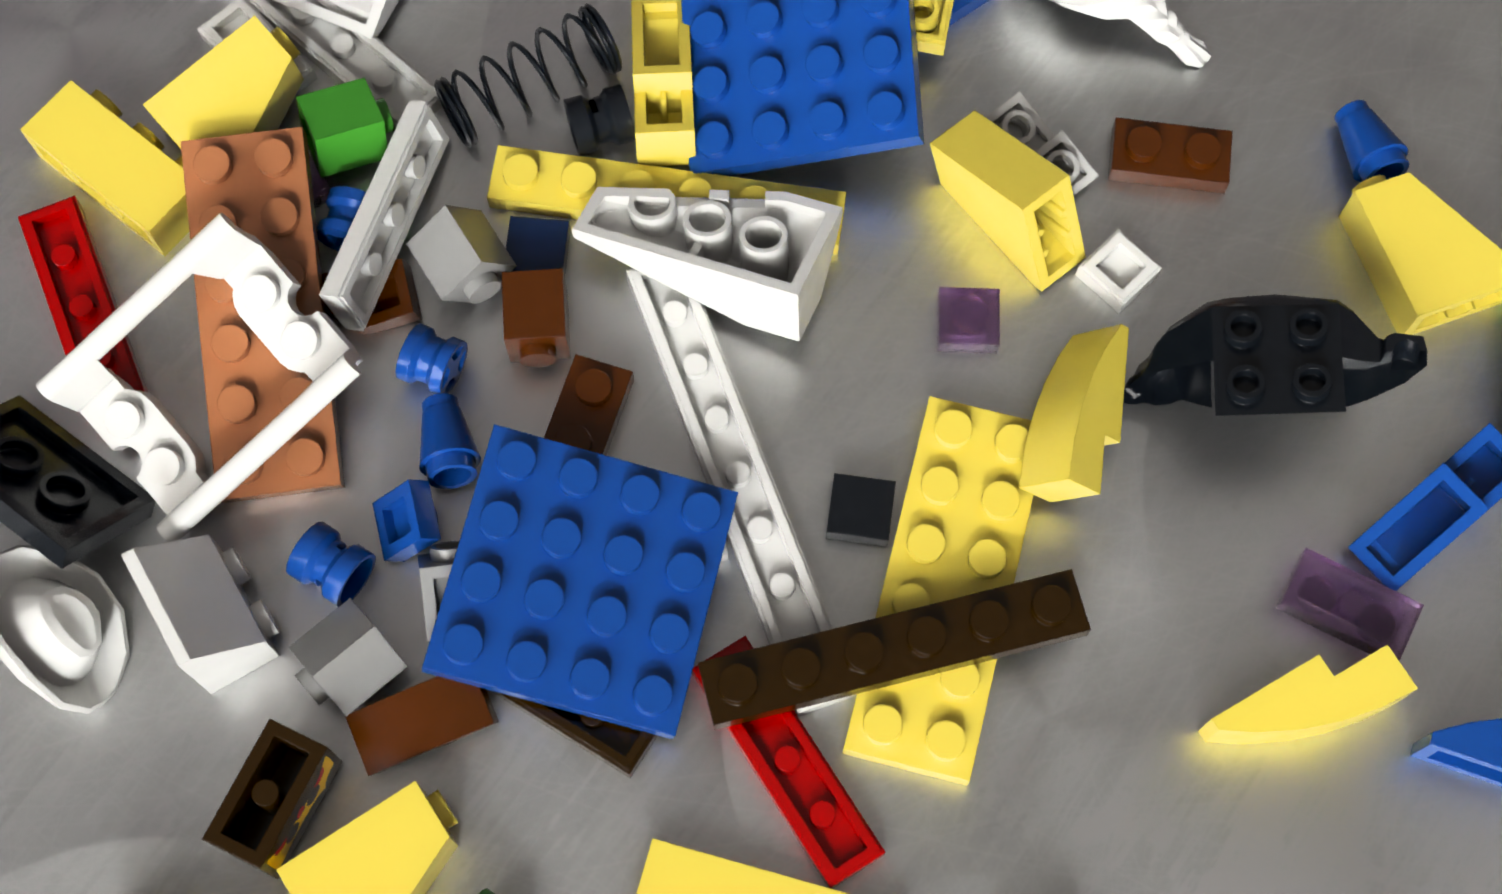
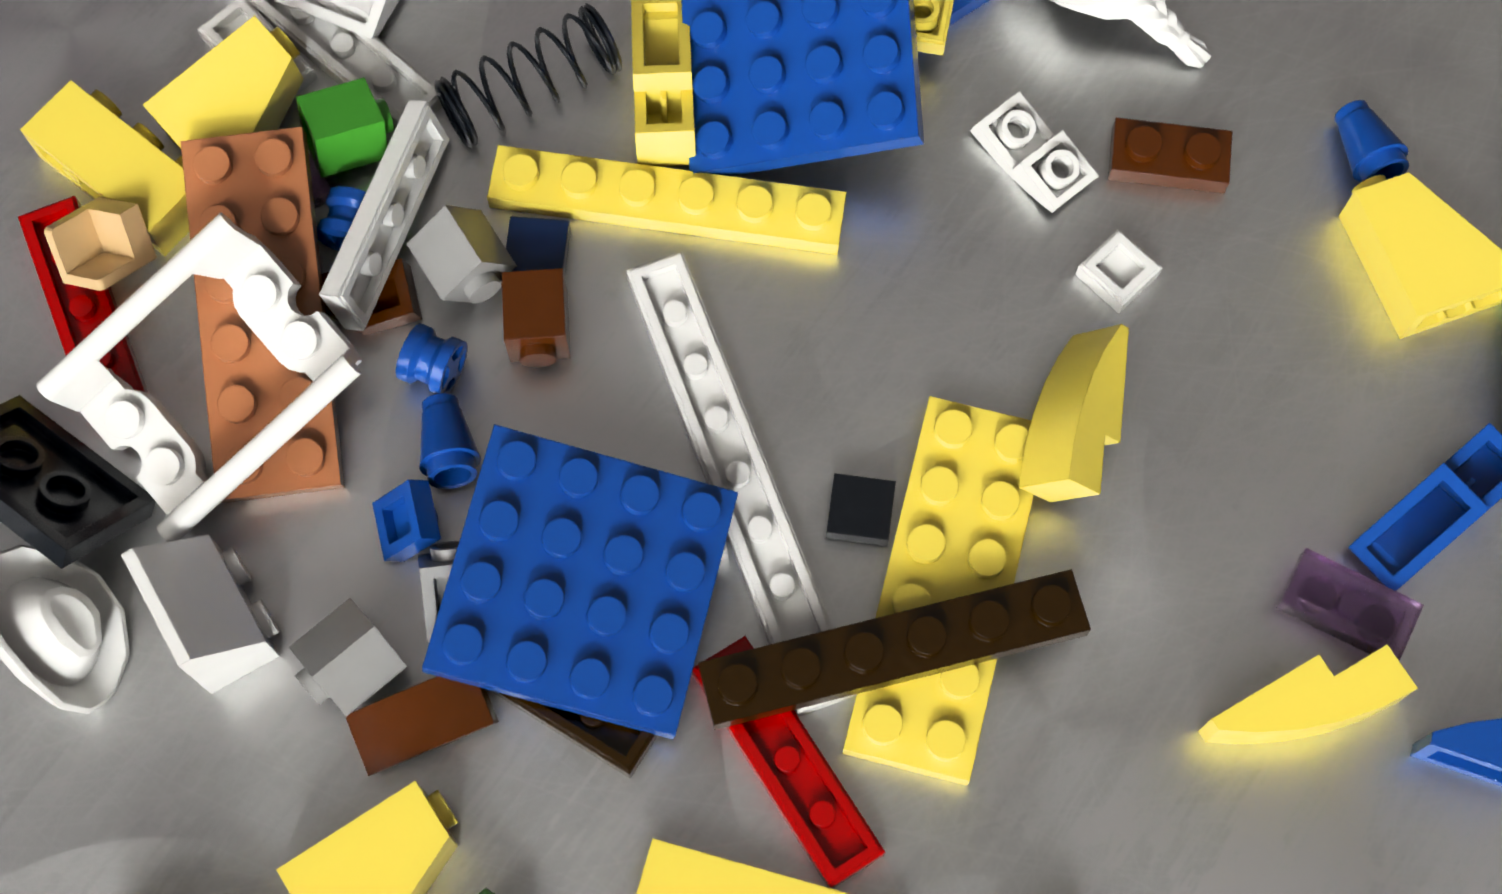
(100, 243): none -> tan panel
(273, 798): dark brown brick -> none
(329, 562): blue wheel -> none
(590, 405): reddish brown plate -> none
(599, 120): black wheel -> none
(736, 255): white wedge -> none
(968, 320): clear purple plate -> none
(1012, 197): light yellow slope -> none
(1274, 358): black animal -> none

